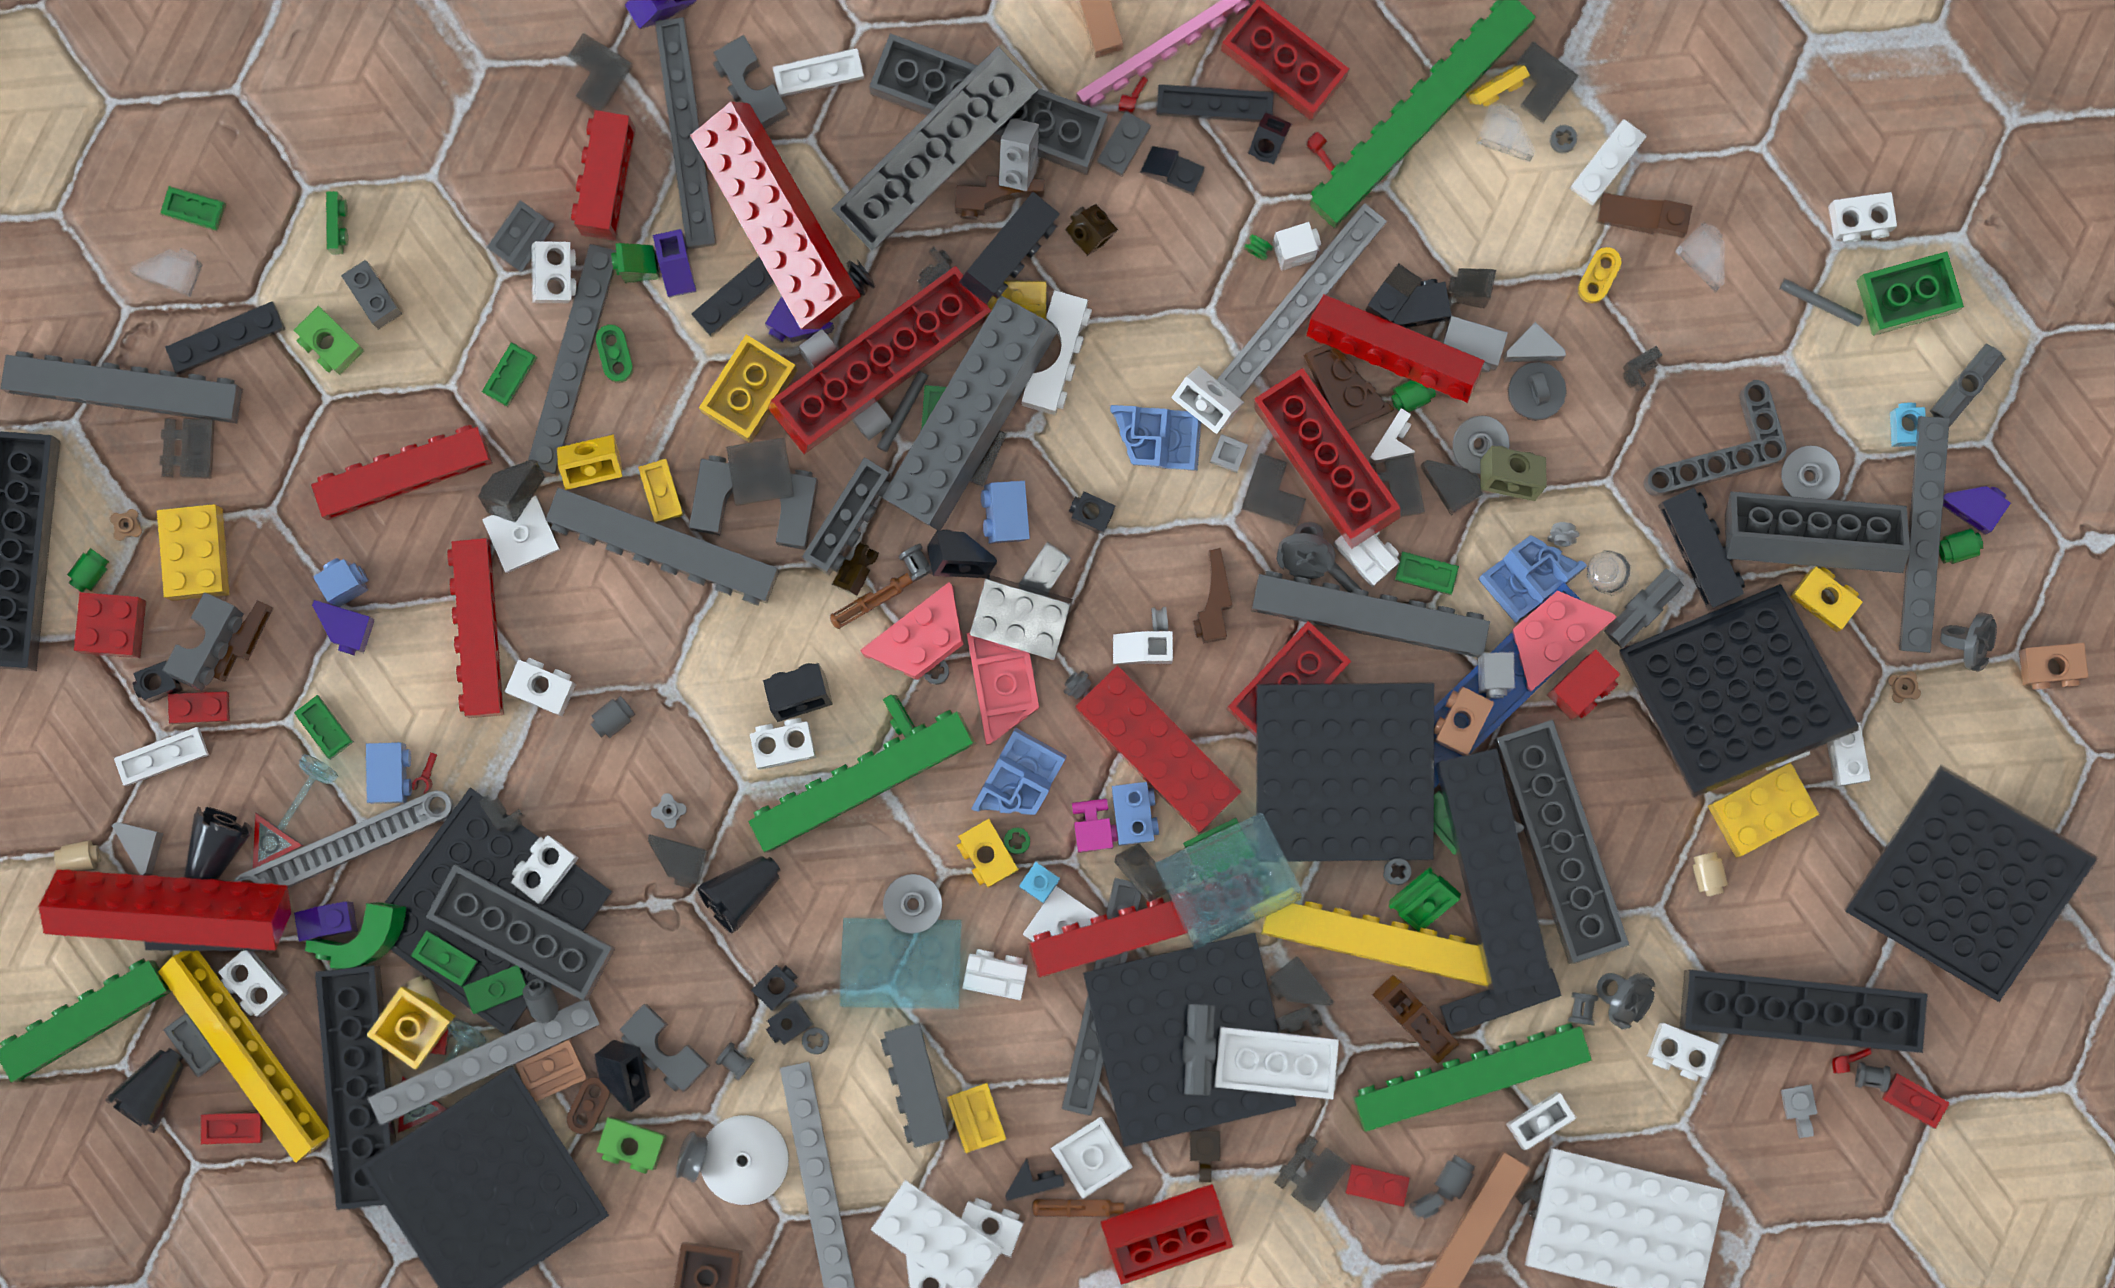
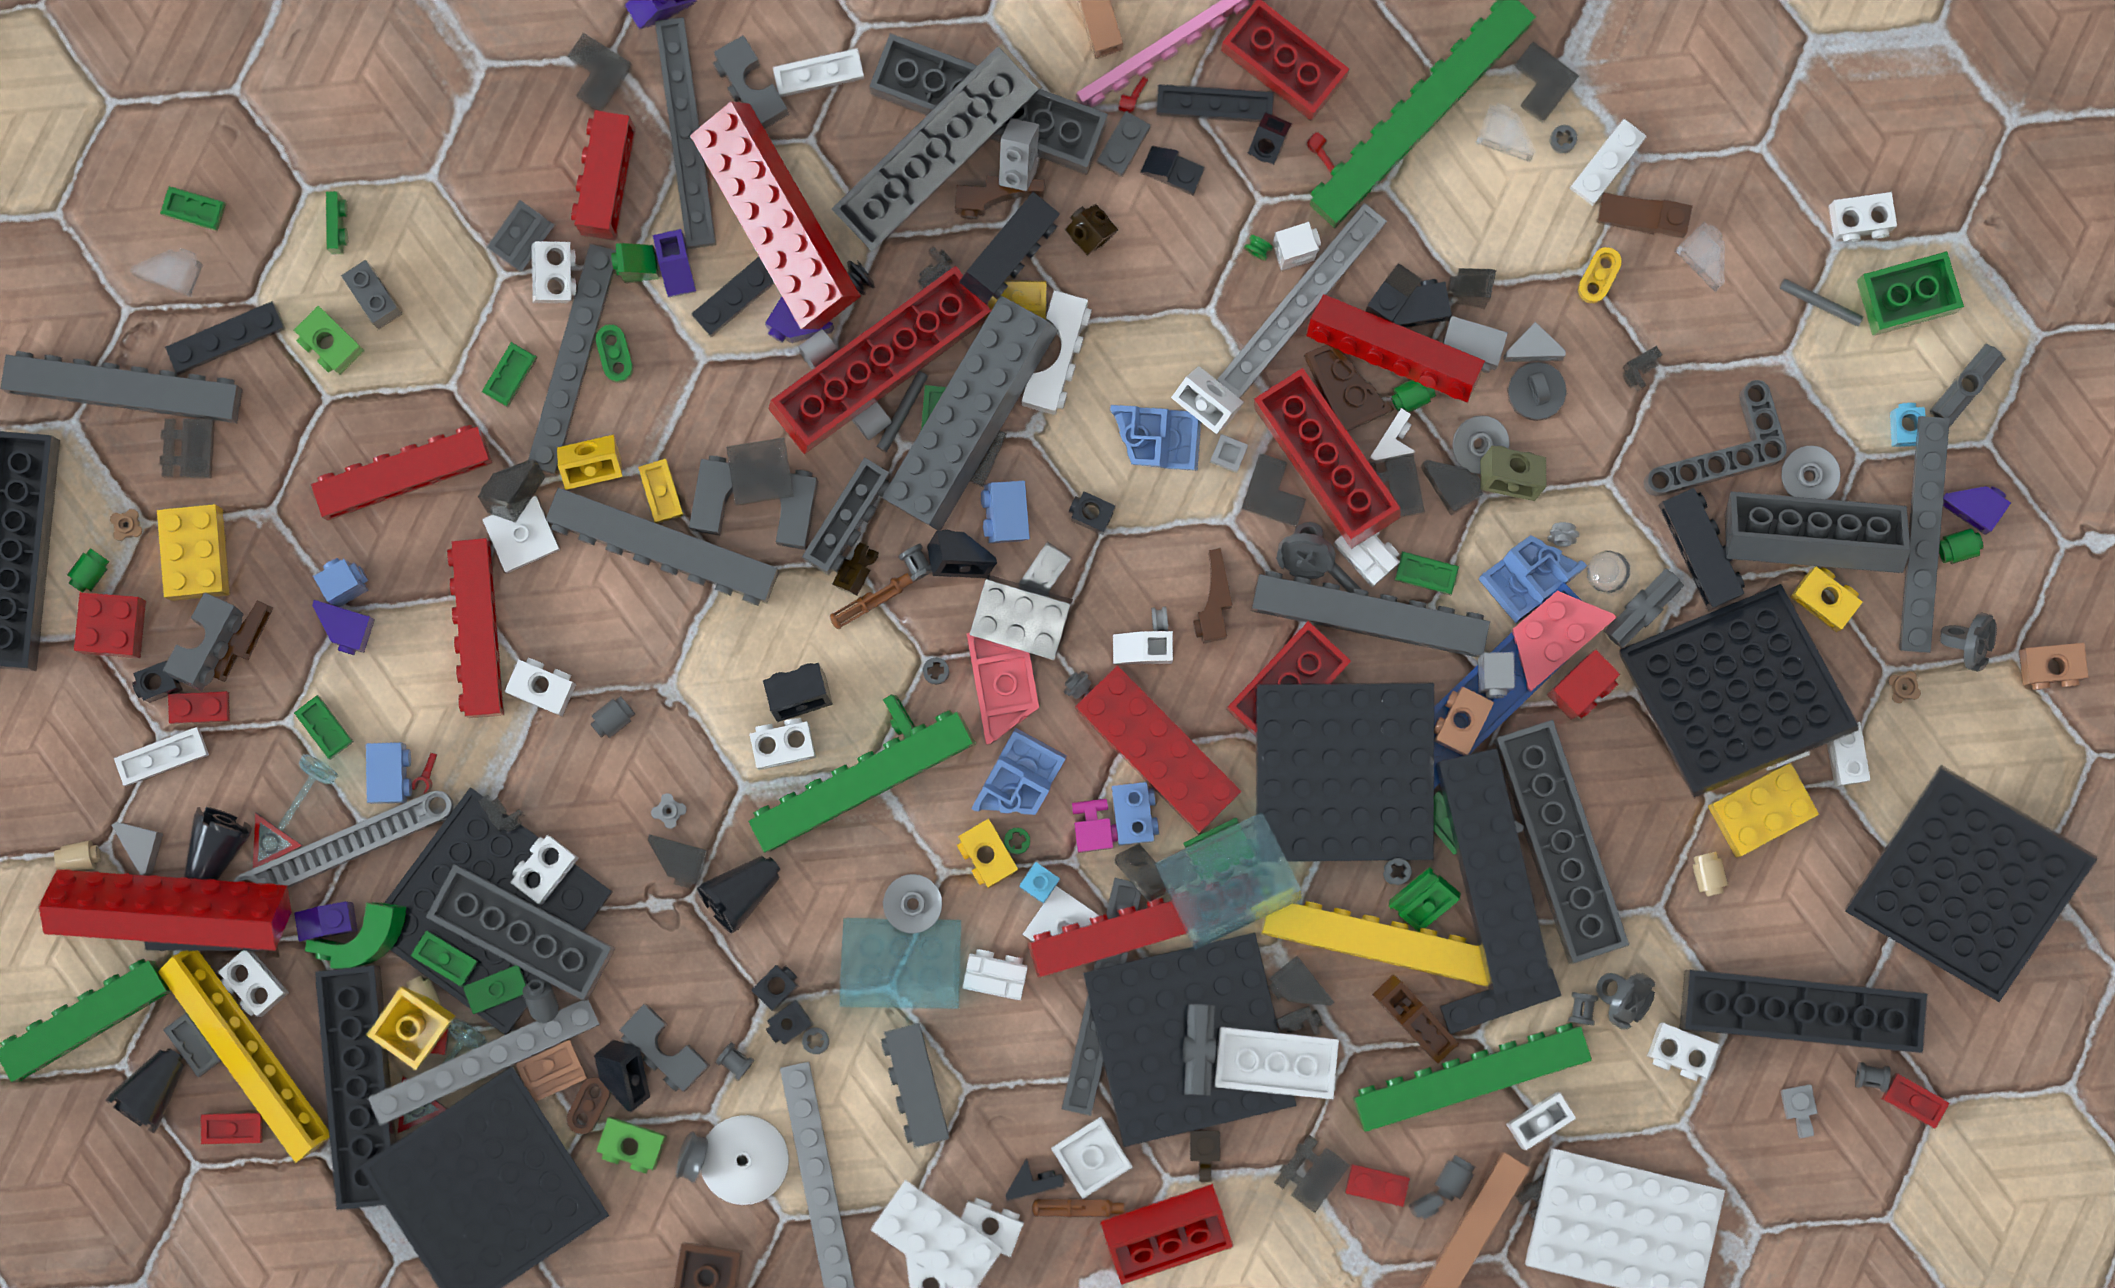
(746, 387): yellow brick -> none
(921, 636): coral wing -> none
(976, 1118): yellow plate -> none
(1488, 91): yellow plate -> none
(1841, 1063): red hand -> none

